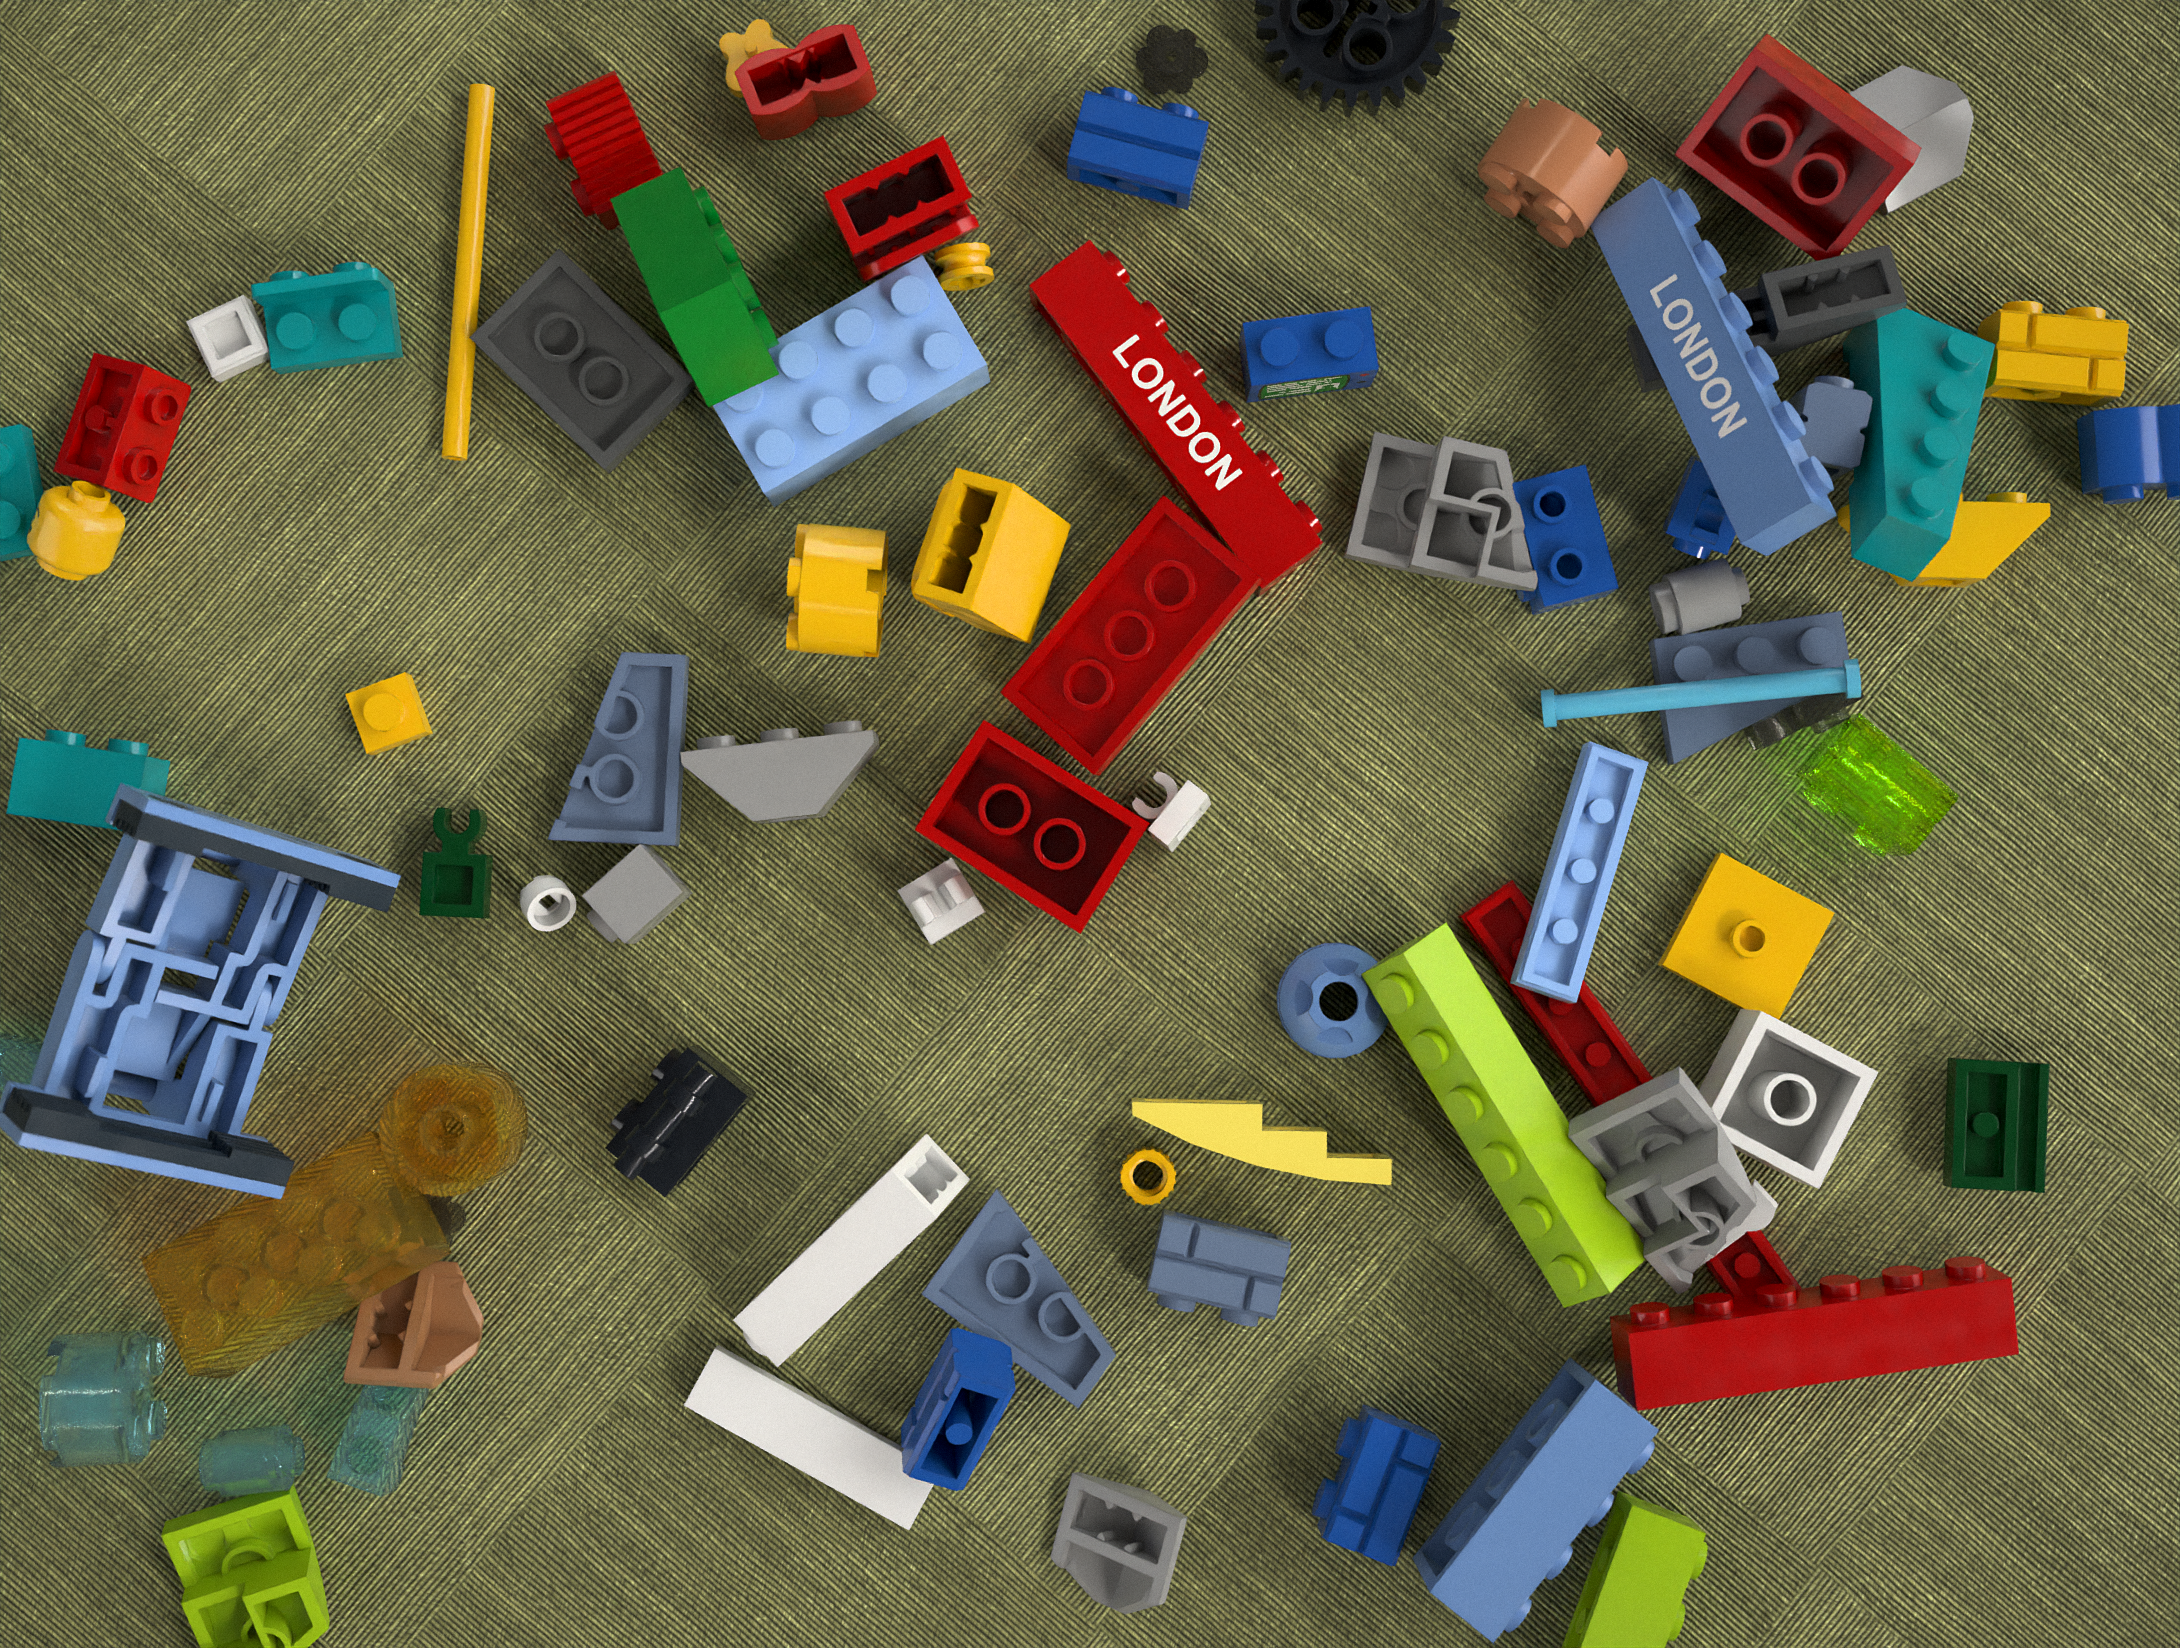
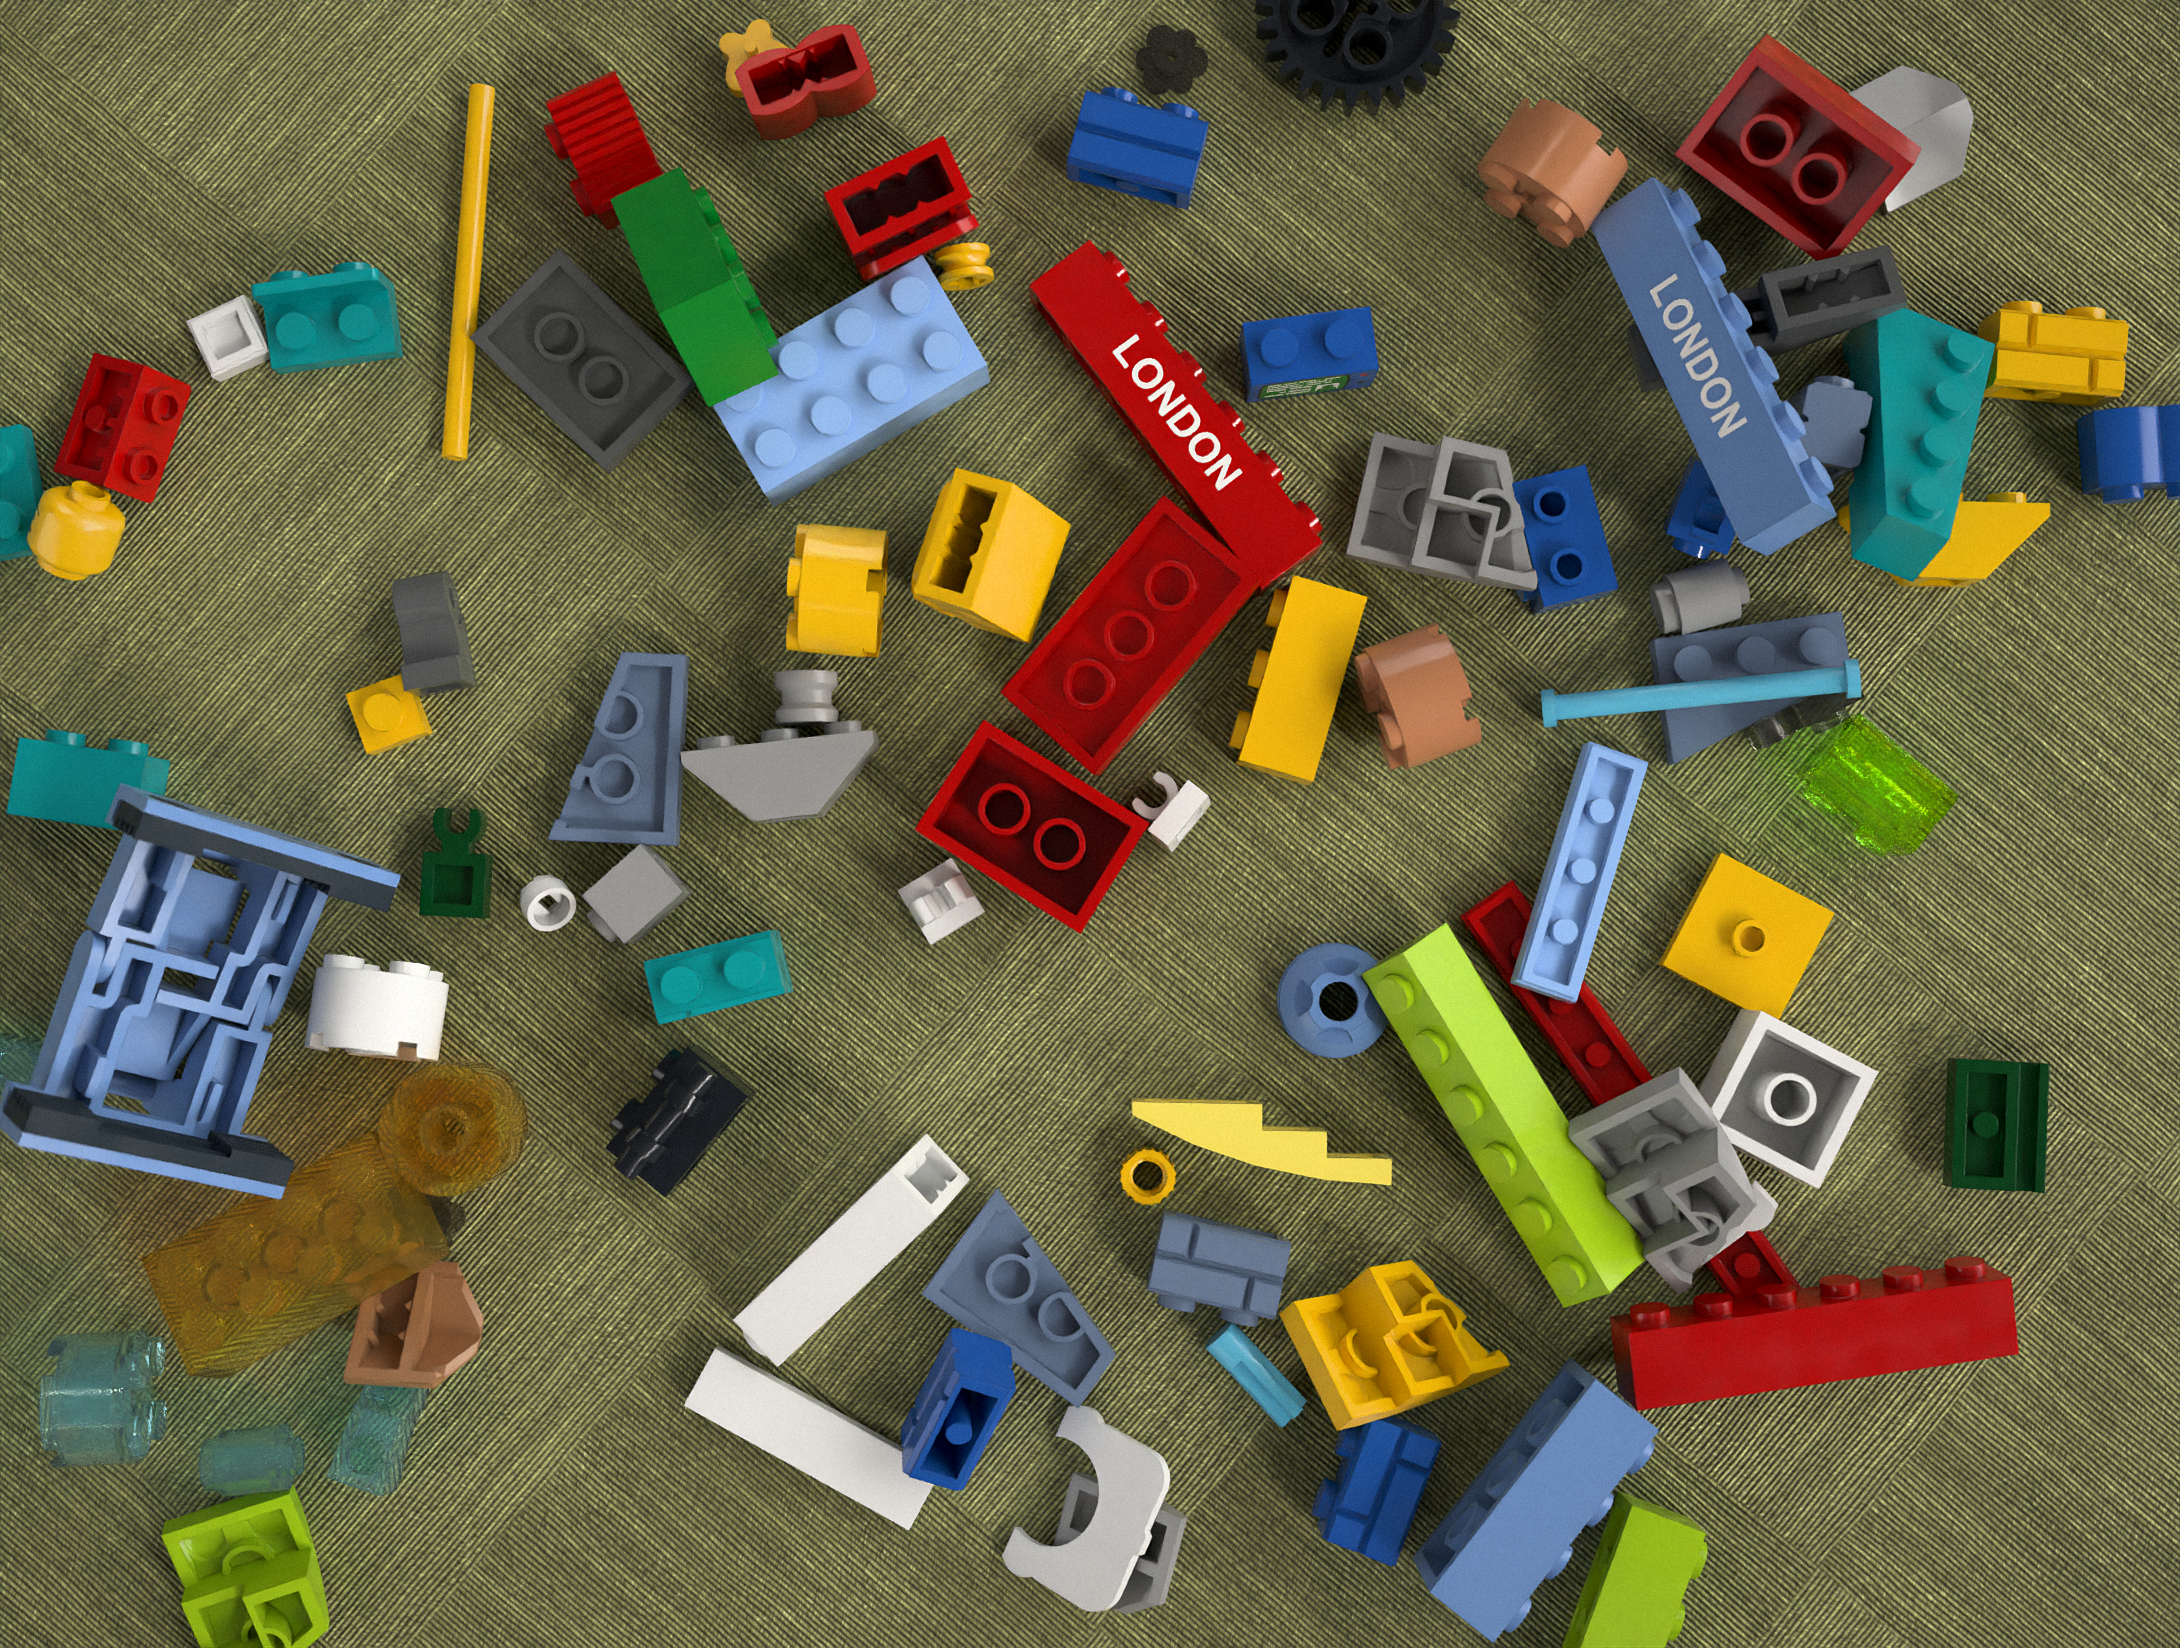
(377, 1011): none -> white brick
(432, 635): none -> dark grey leg
(718, 976): none -> teal brick
(806, 698): none -> light grey wheel
(1131, 1491): none -> white piece
(1256, 1374): none -> medium azure piece
(1298, 679): none -> yellow brick
(1386, 1345): none -> yellow slope
(1418, 697): none -> nougat brick

